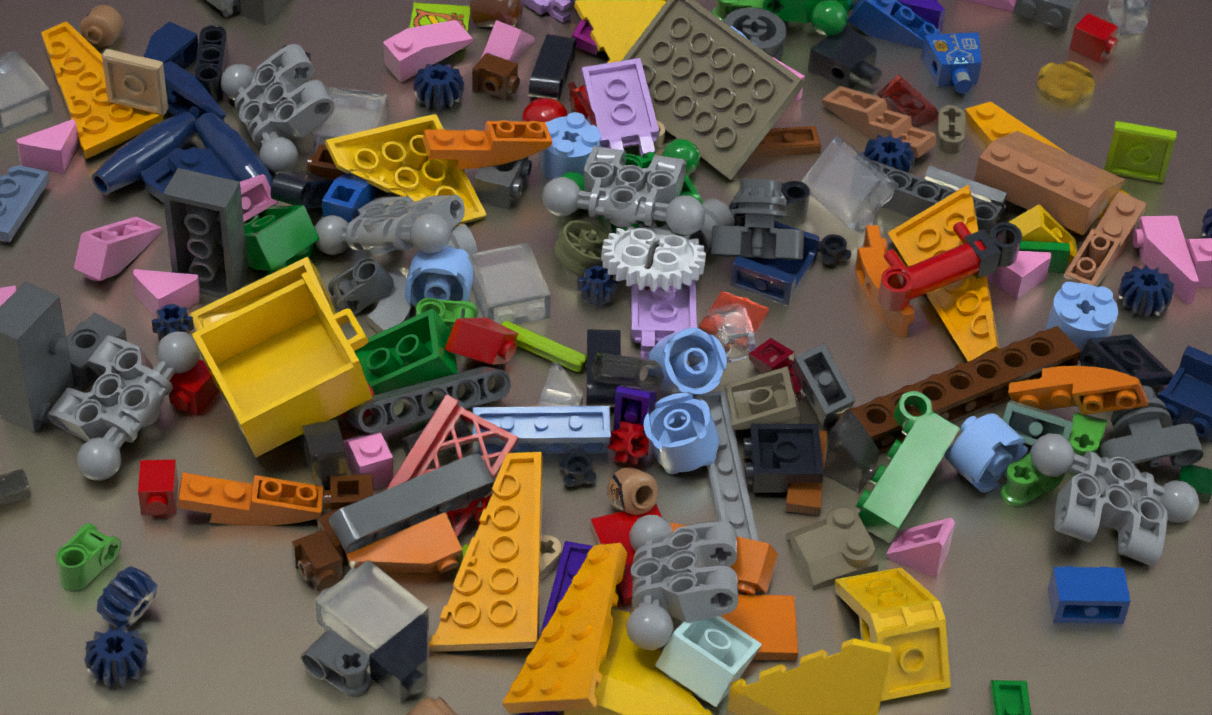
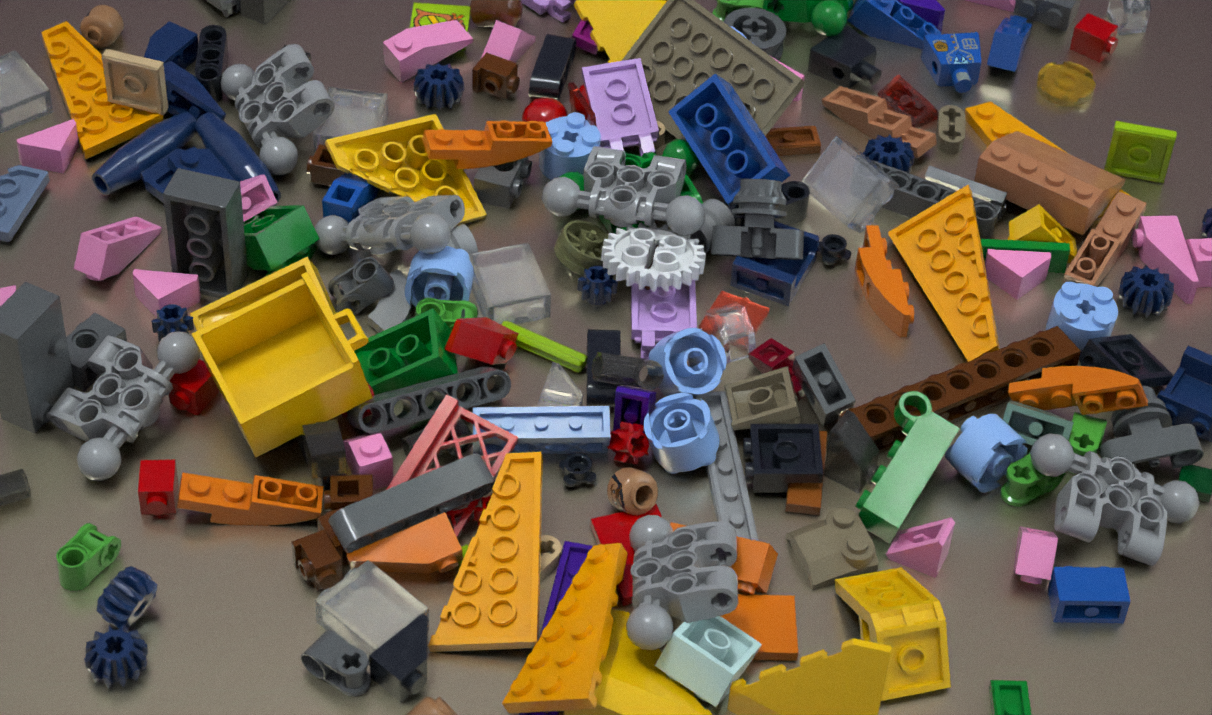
(300, 188): black beam -> none
(726, 137): none -> blue brick
(977, 256): red piece -> none
(1009, 43): none -> blue slope
(1035, 554): none -> bright pink slope

